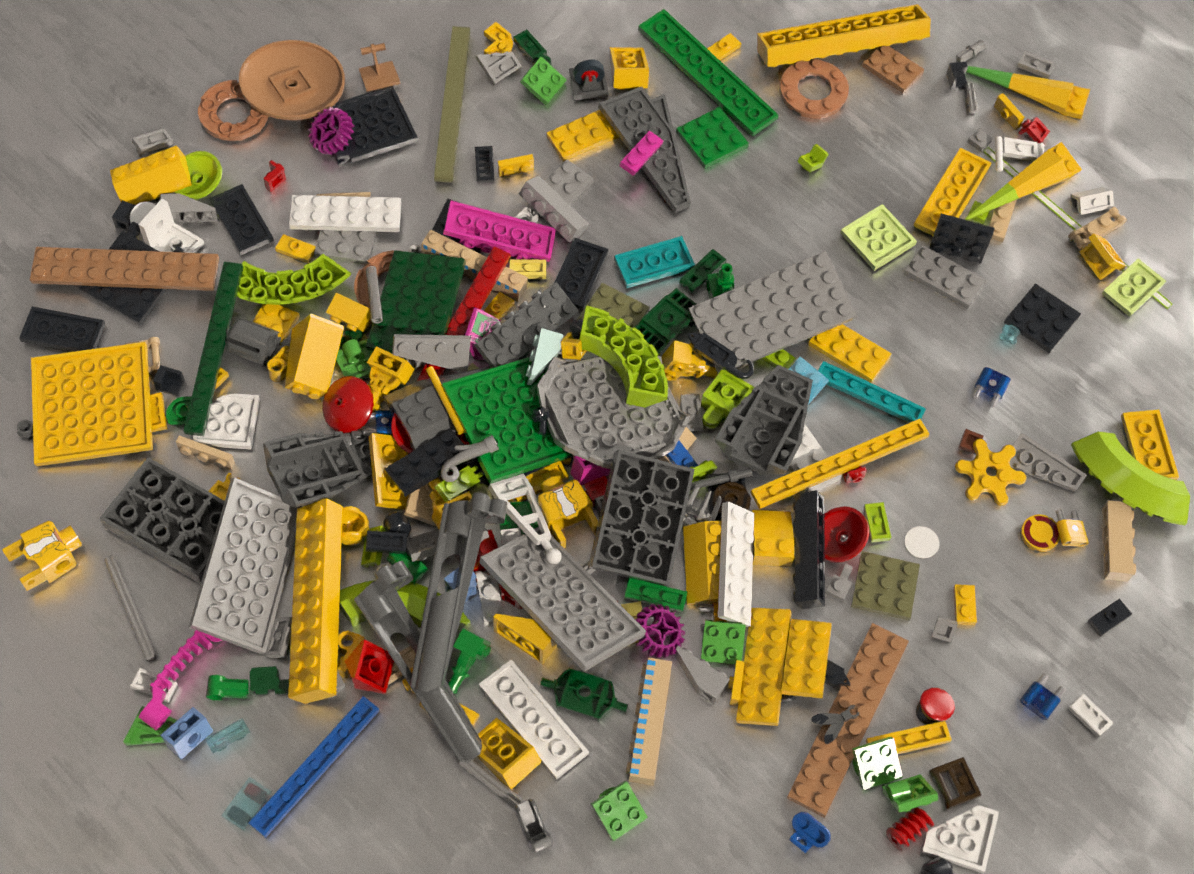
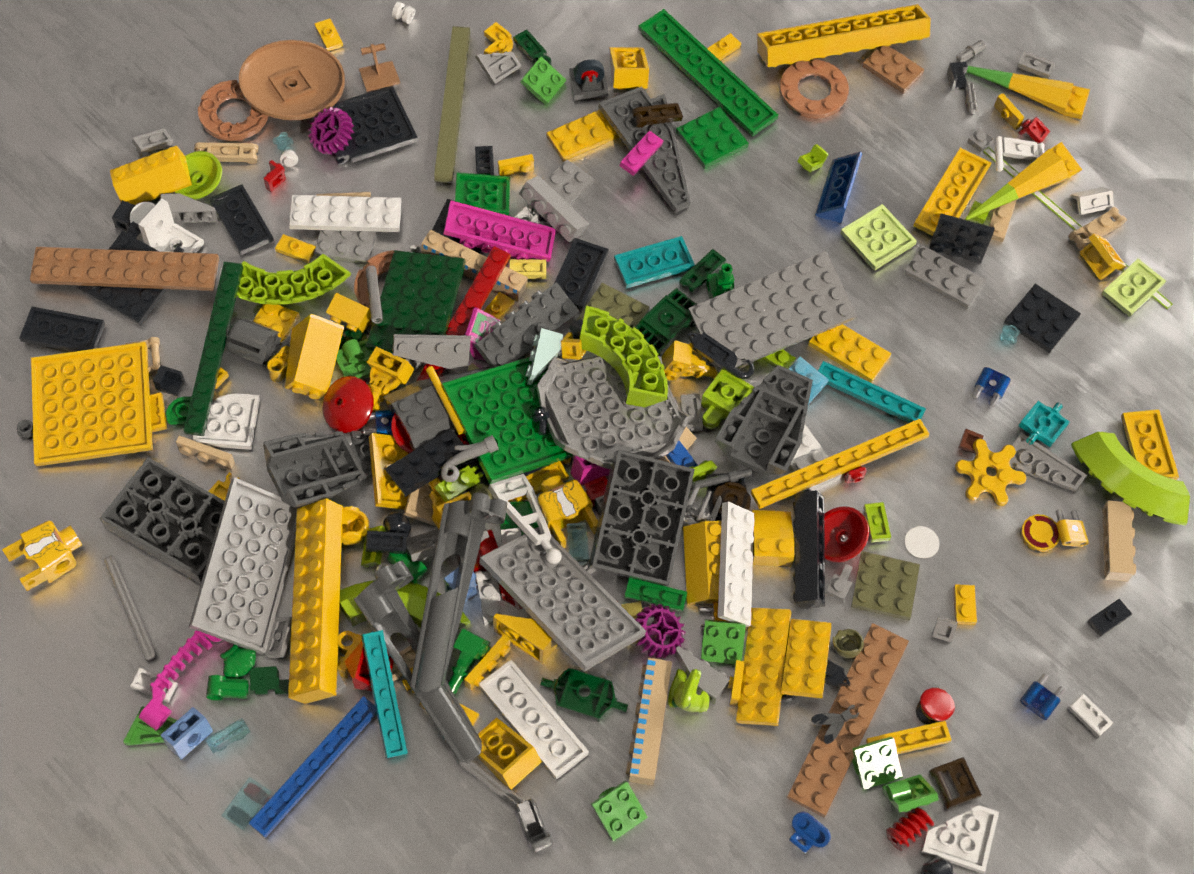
(230, 151): none -> tan plate
(237, 661): none -> green animal
(282, 146): none -> clear light blue plate
(288, 158): none -> white plate
(328, 34): none -> yellow plate
(384, 694): none -> teal plate
(402, 12): none -> white wheel
(484, 191): none -> green plate
(488, 662): none -> yellow plate
(578, 541): none -> clear light blue plate
(657, 114): none -> dark brown plate
(684, 695): none -> lime hair
(838, 187): none -> blue slope
(848, 643): none -> olive hair
(1044, 423): none -> teal plate

